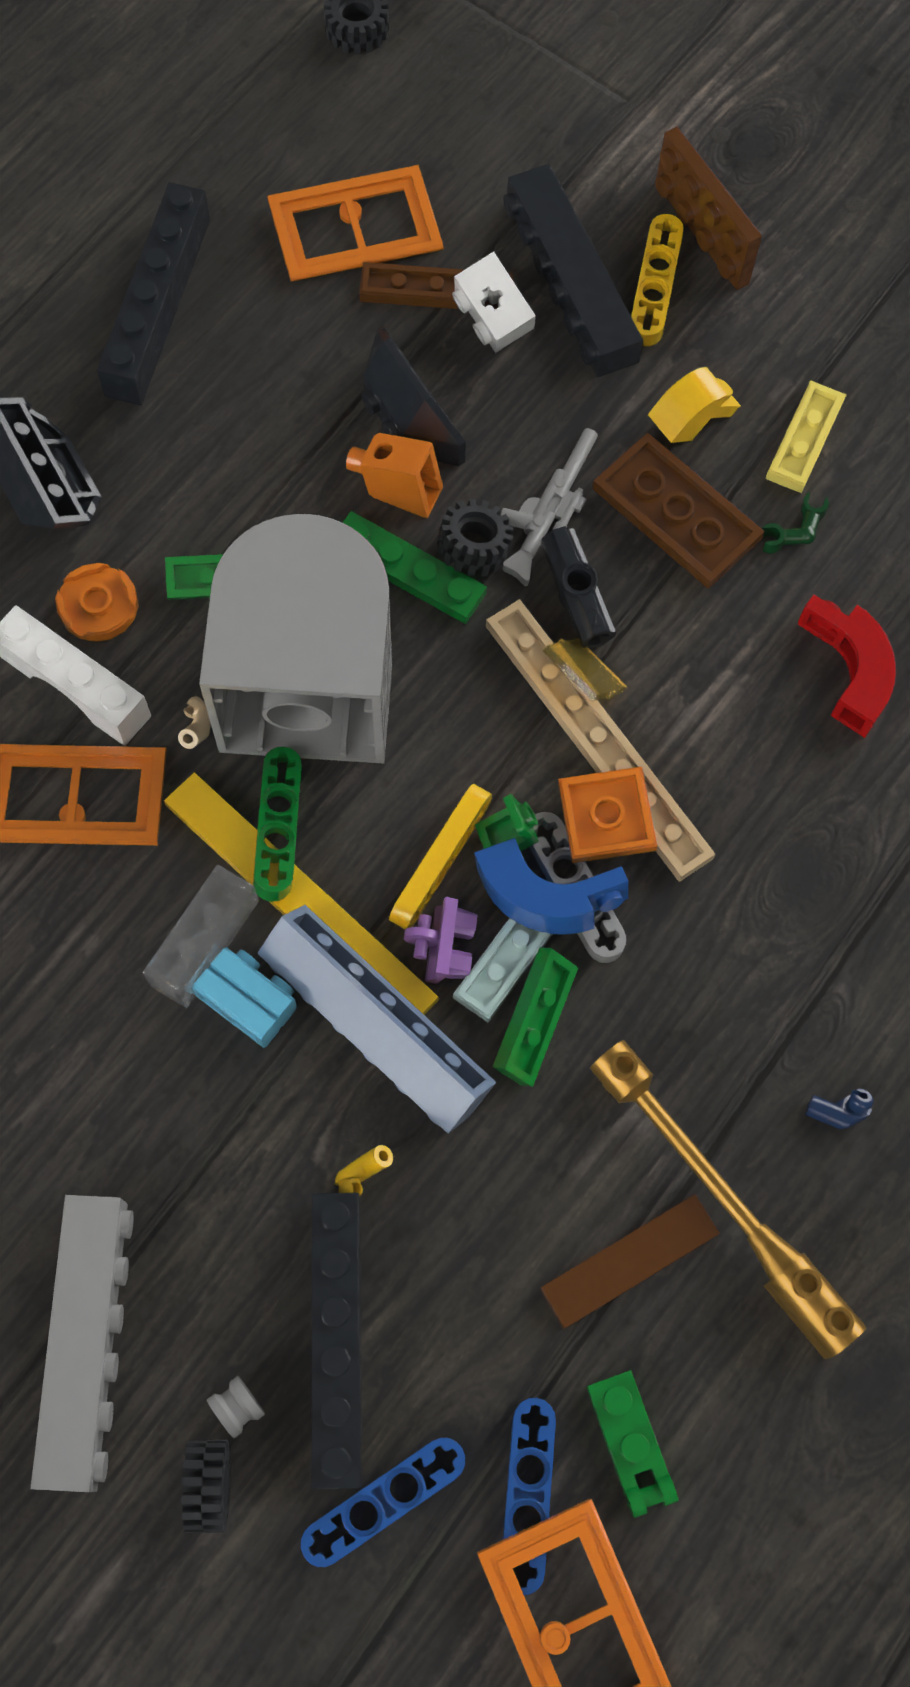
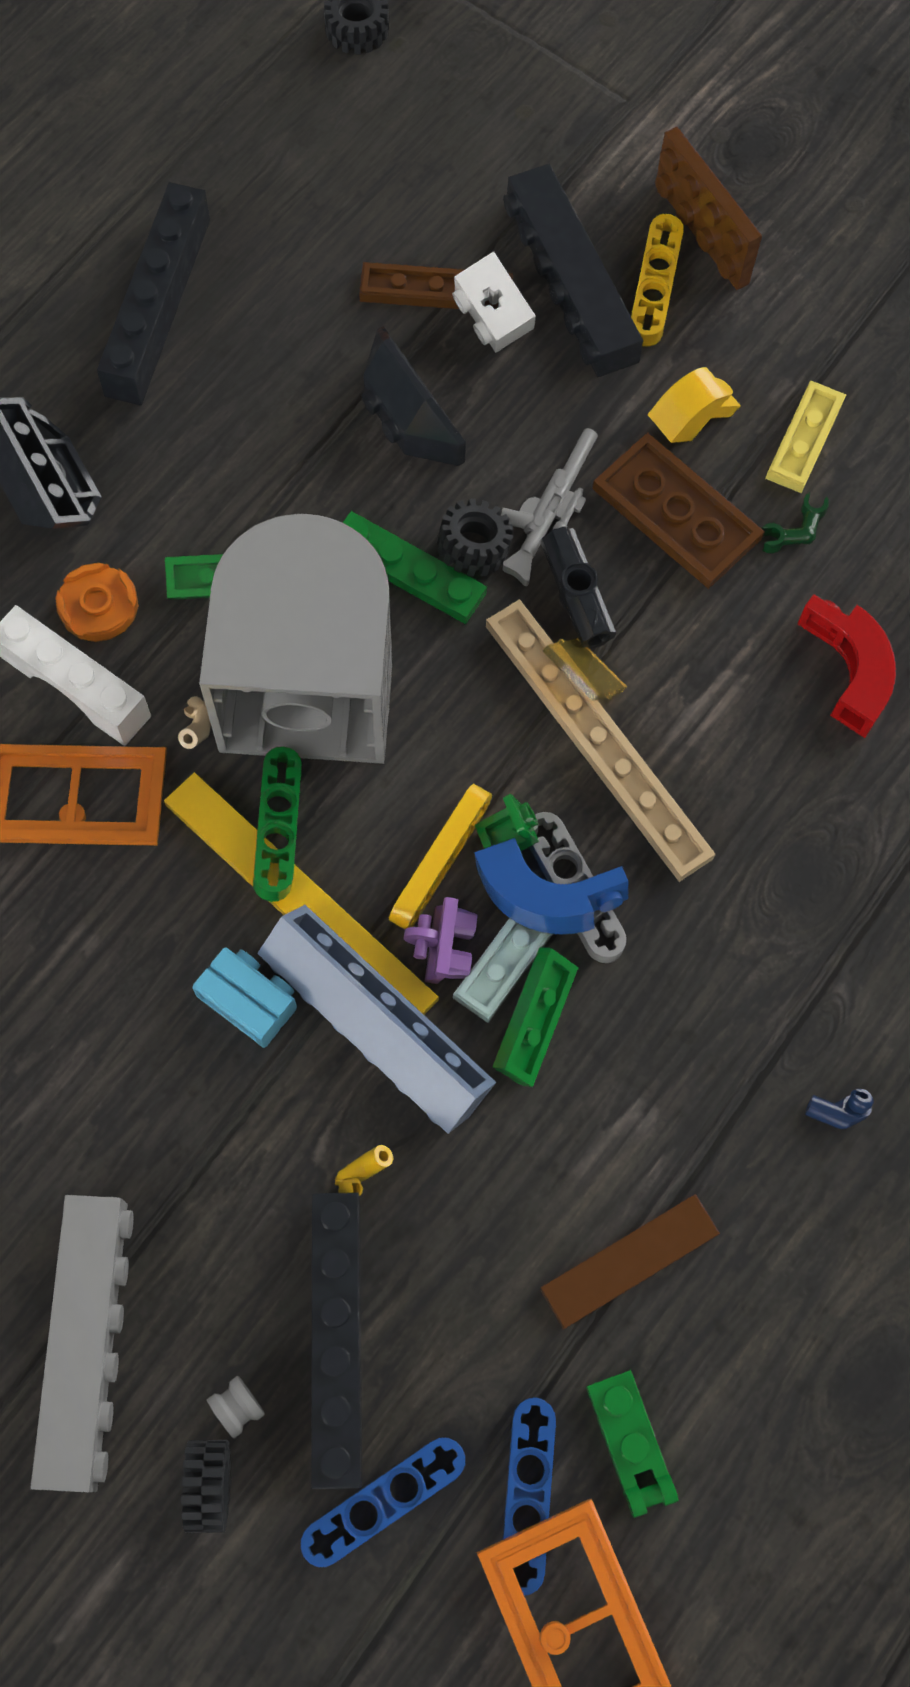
(201, 934): clear brick -> none
(346, 192): orange door -> none
(399, 472): orange torso -> none
(607, 814): orange tile -> none
(793, 1277): pearl gold bar -> none

